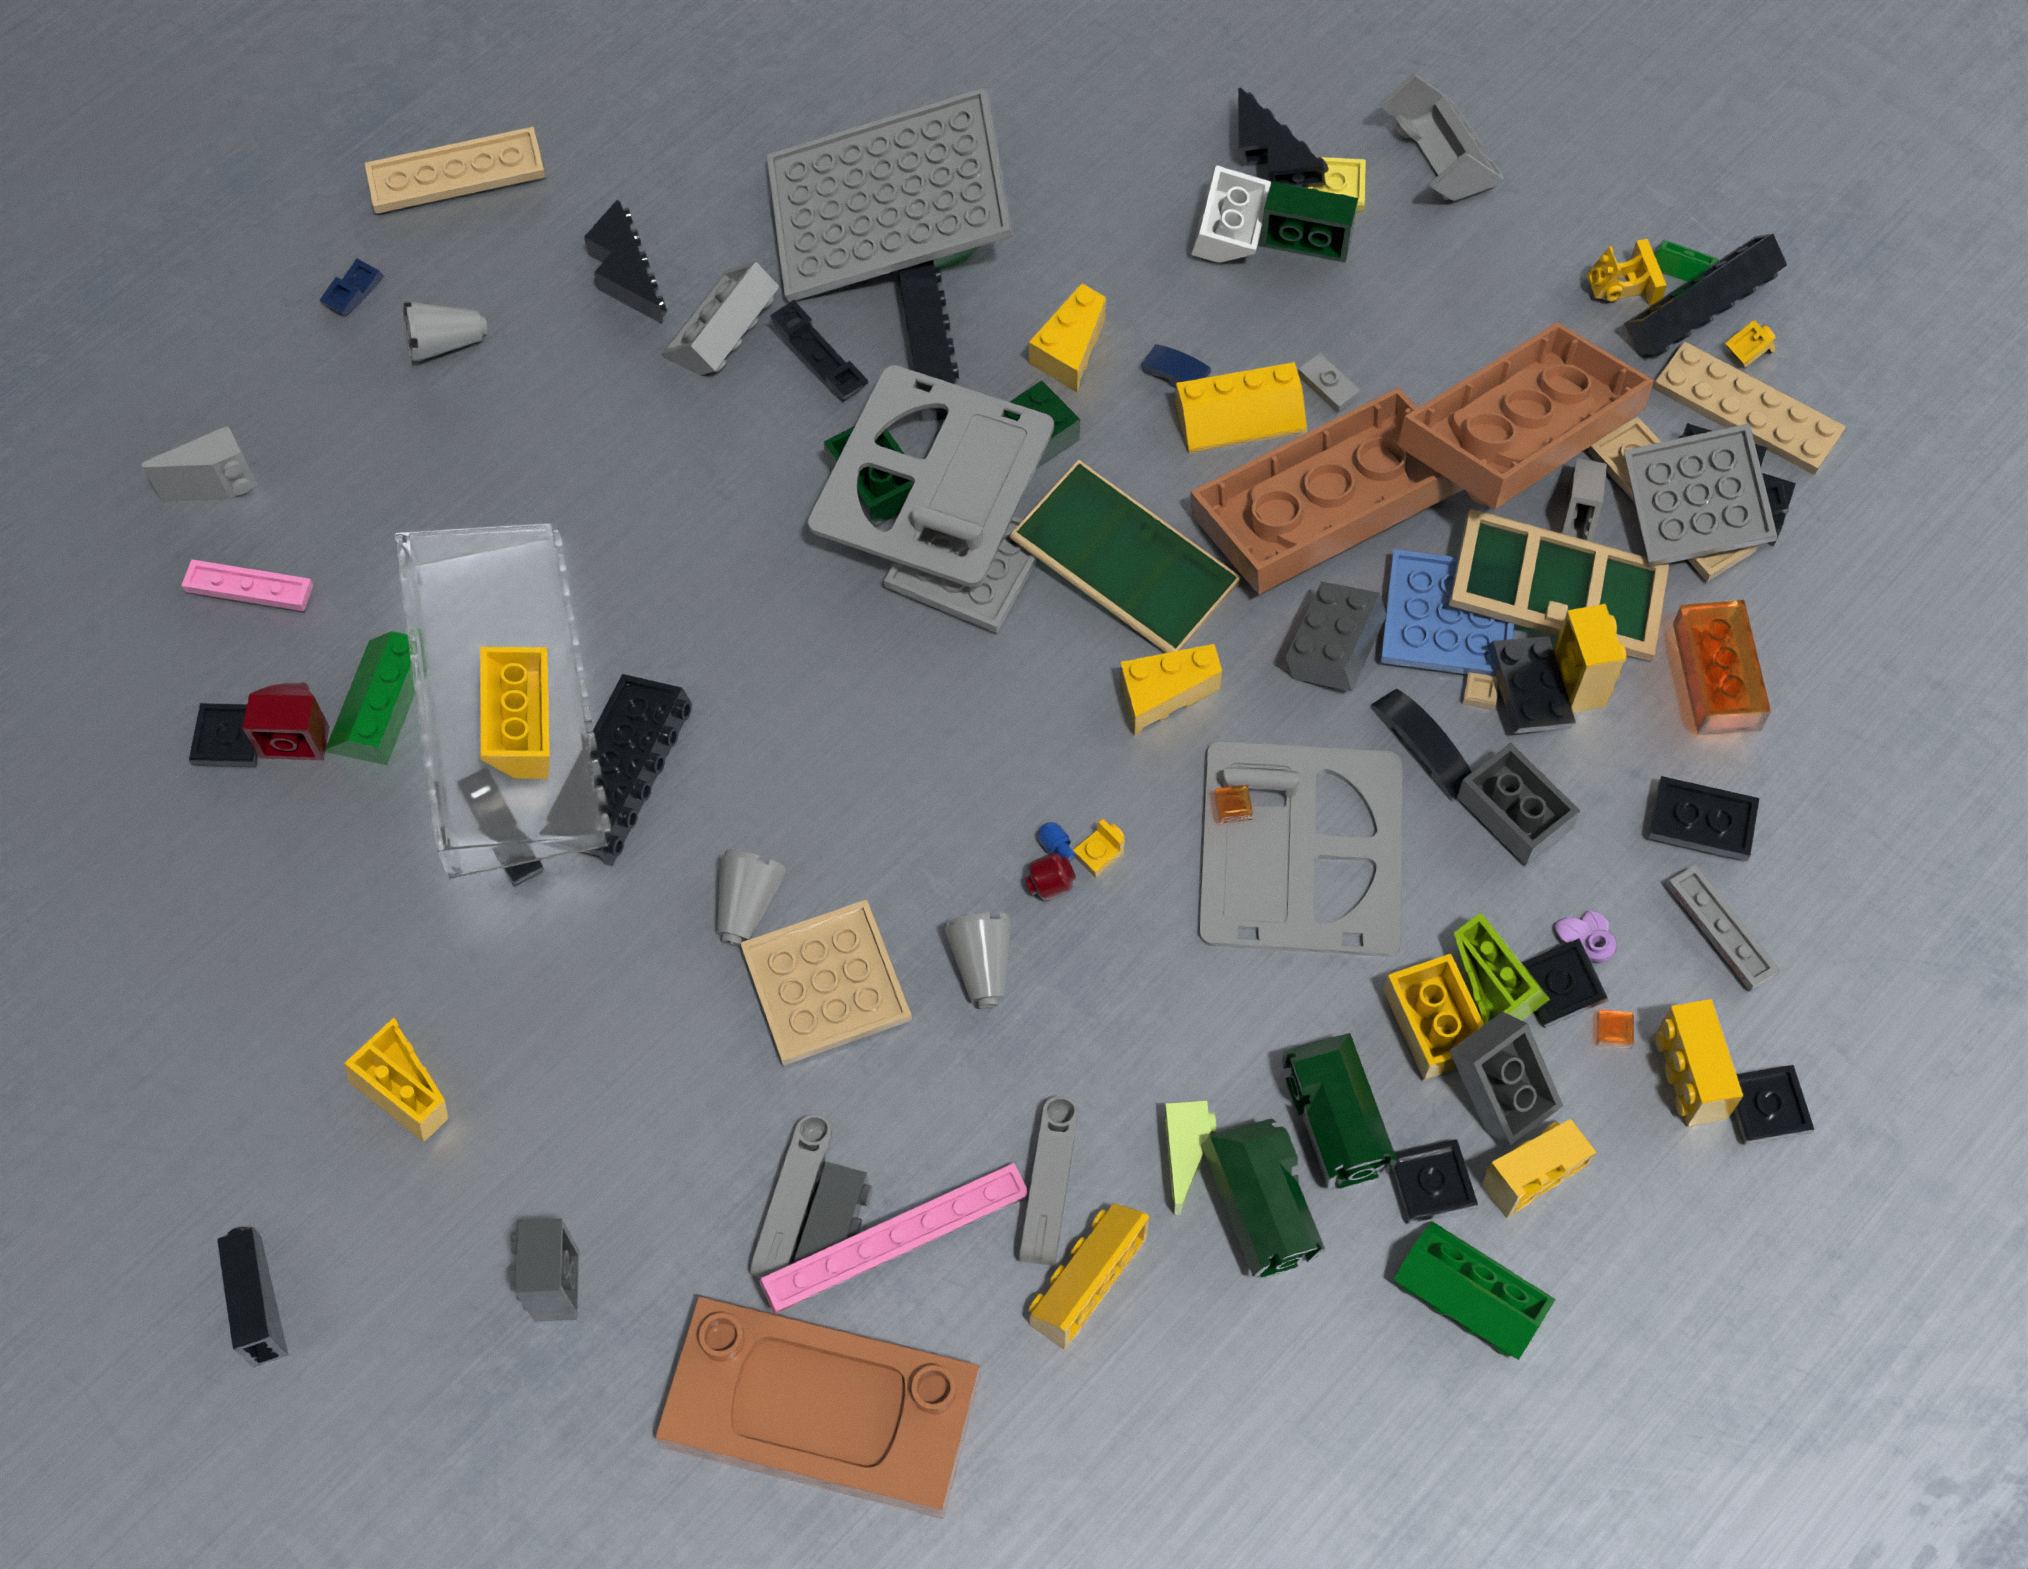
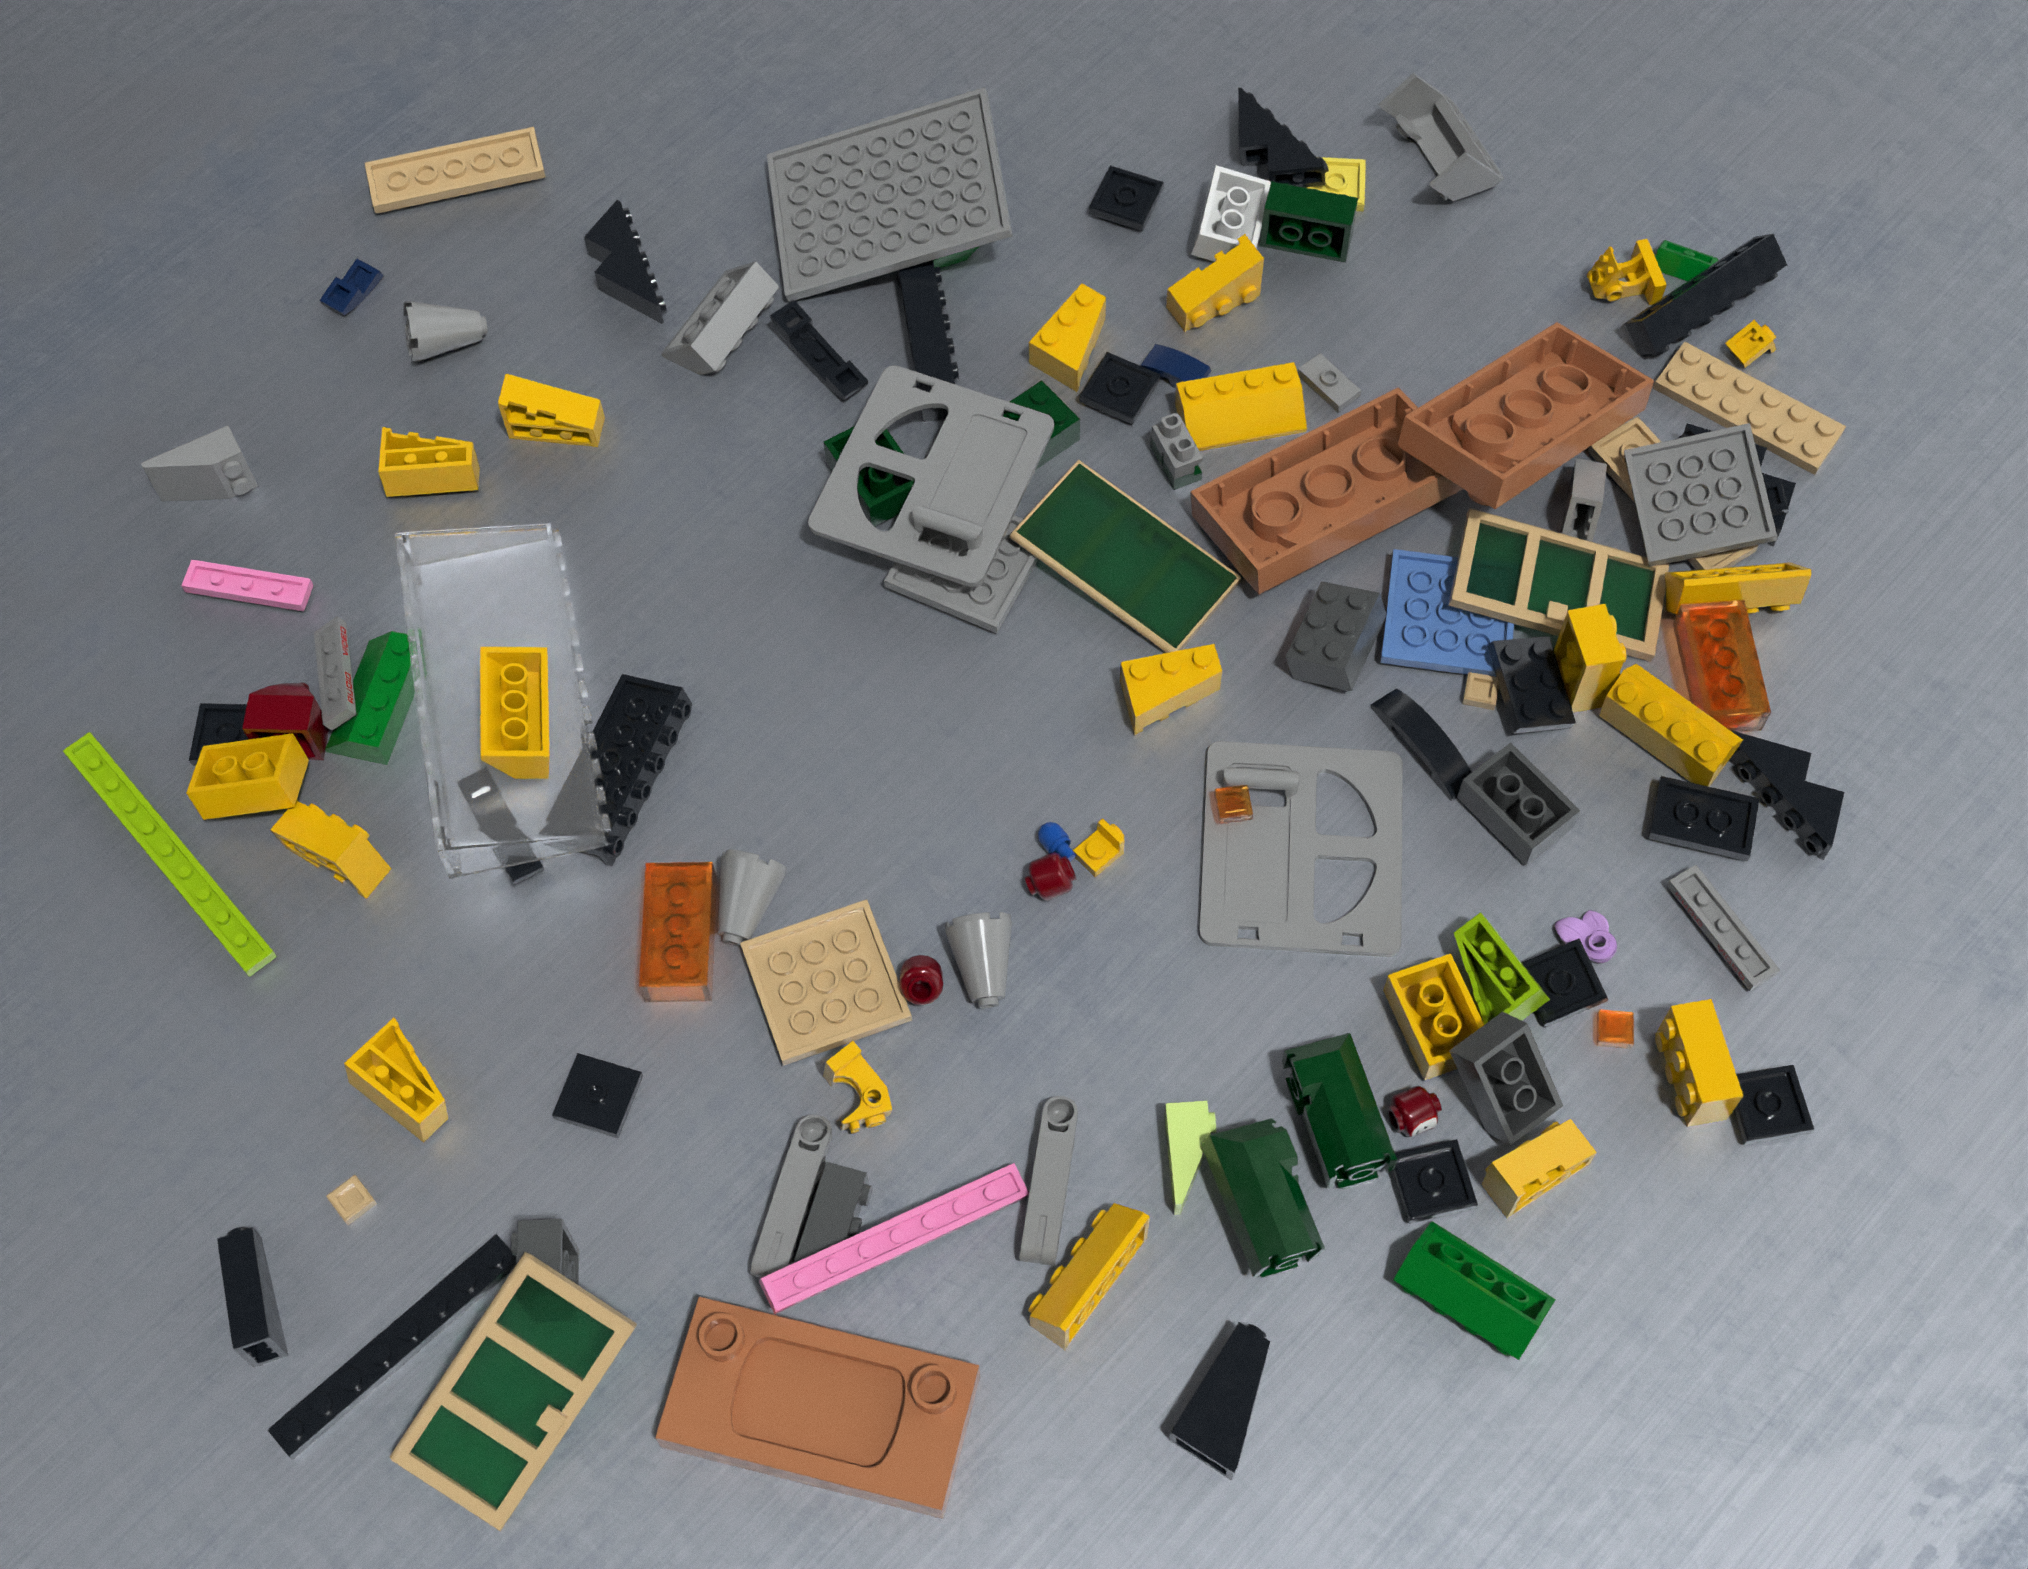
(170, 854): none -> lime plate
(248, 776): none -> yellow brick
(333, 845): none -> yellow wedge
(334, 673): none -> light grey plate
(351, 1200): none -> tan tile
(393, 1347): none -> black plate
(426, 465): none -> yellow wedge
(512, 1391): none -> door
(549, 413): none -> yellow wedge
(597, 1095): none -> black plate
(678, 932): none -> clear orange brick
(852, 1069): none -> yellow tile
(921, 980): none -> dark red head
(1119, 388): none -> black plate
(1126, 198): none -> black plate
(1176, 451): none -> light grey hips
(1219, 287): none -> yellow wedge
(1221, 1408): none -> black slope
(1414, 1111): none -> dark red head
(1669, 726): none -> yellow slope
(1758, 585): none -> yellow slope
(1780, 778): none -> black slope

